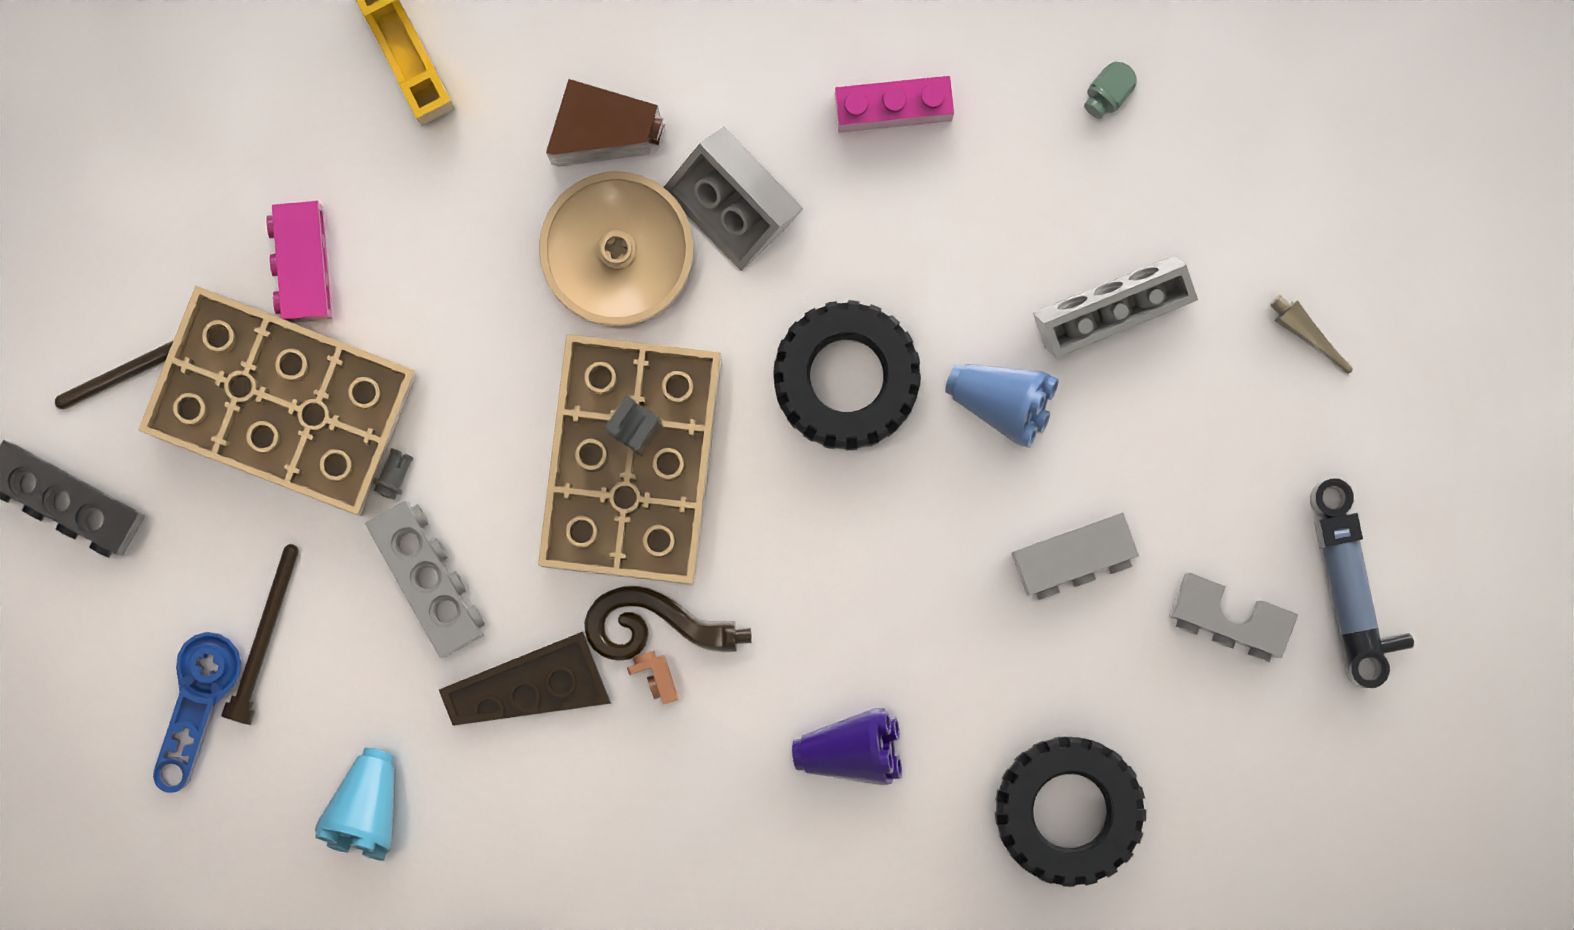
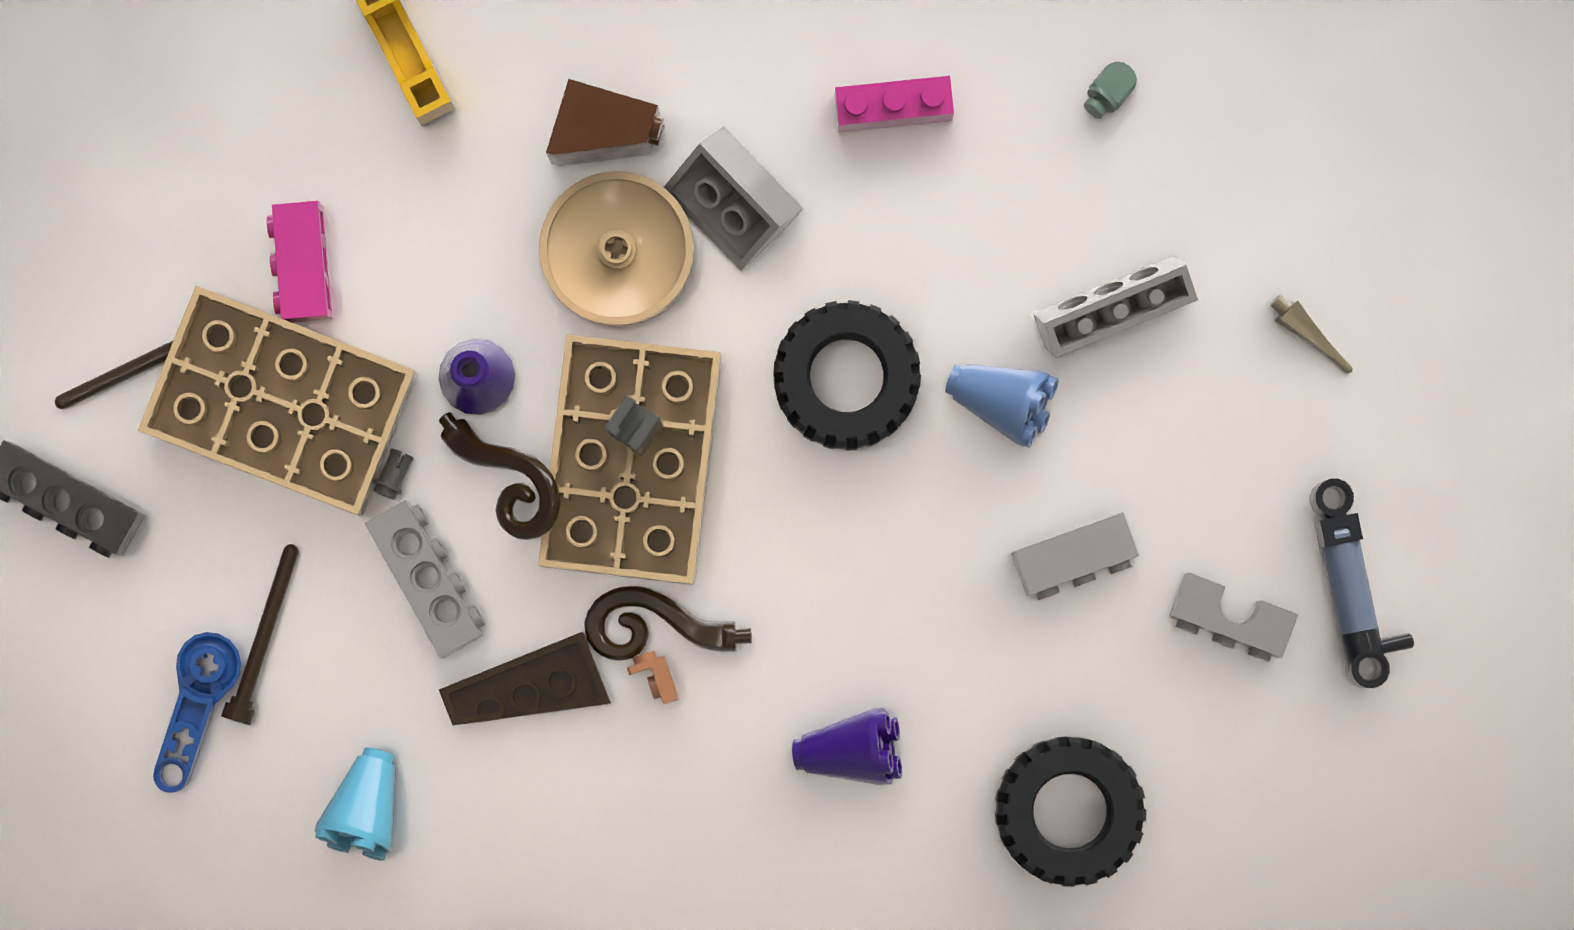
(469, 447): none -> dark brown plant
(485, 390): none -> dark purple cone

